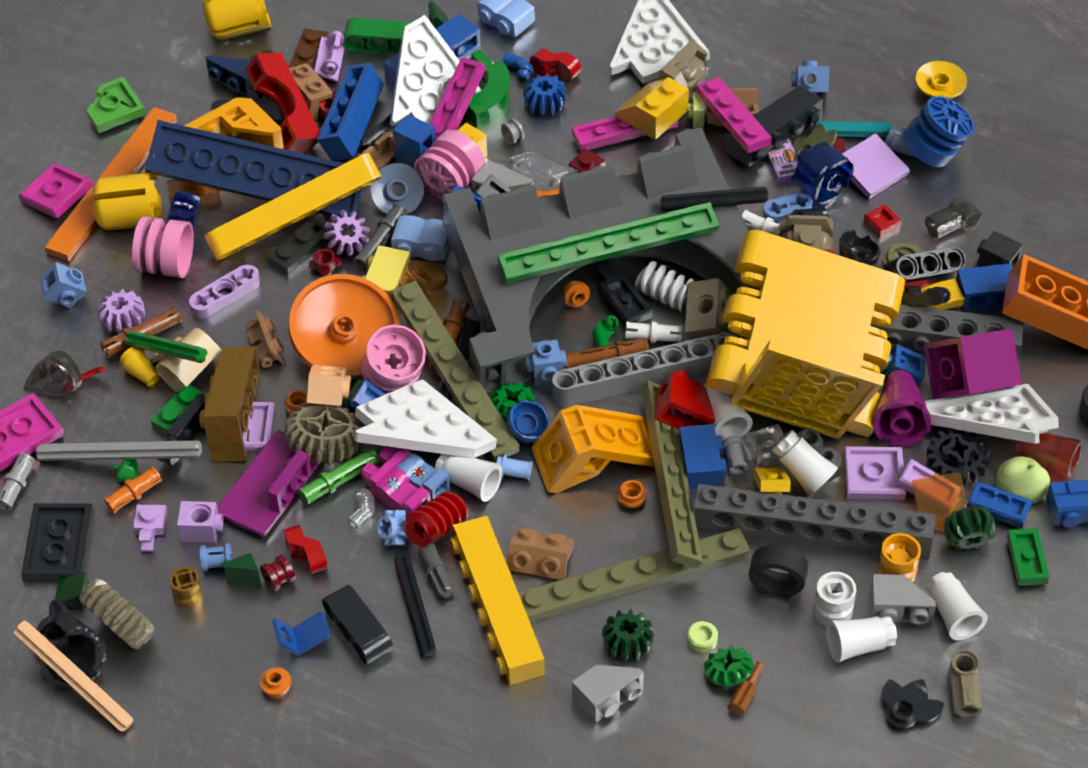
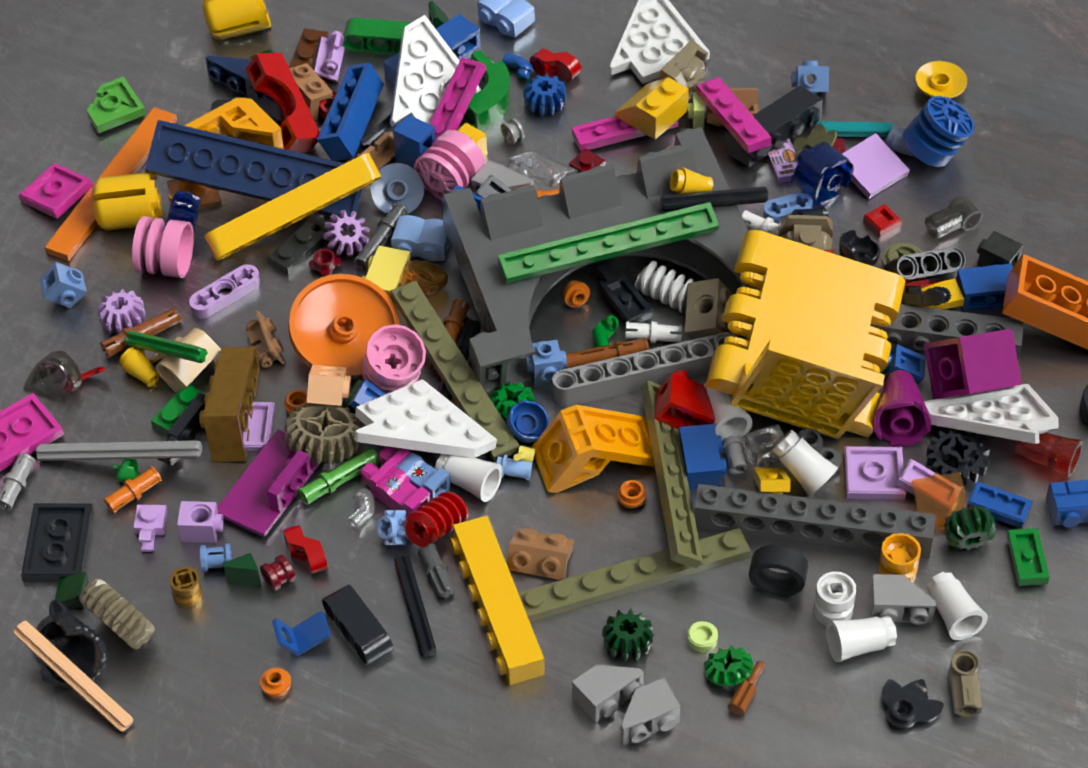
(525, 454): none -> light yellow hand
(650, 711): none -> light grey slope
(687, 181): none -> yellow cone
(1023, 478): yellowish green hair -> none

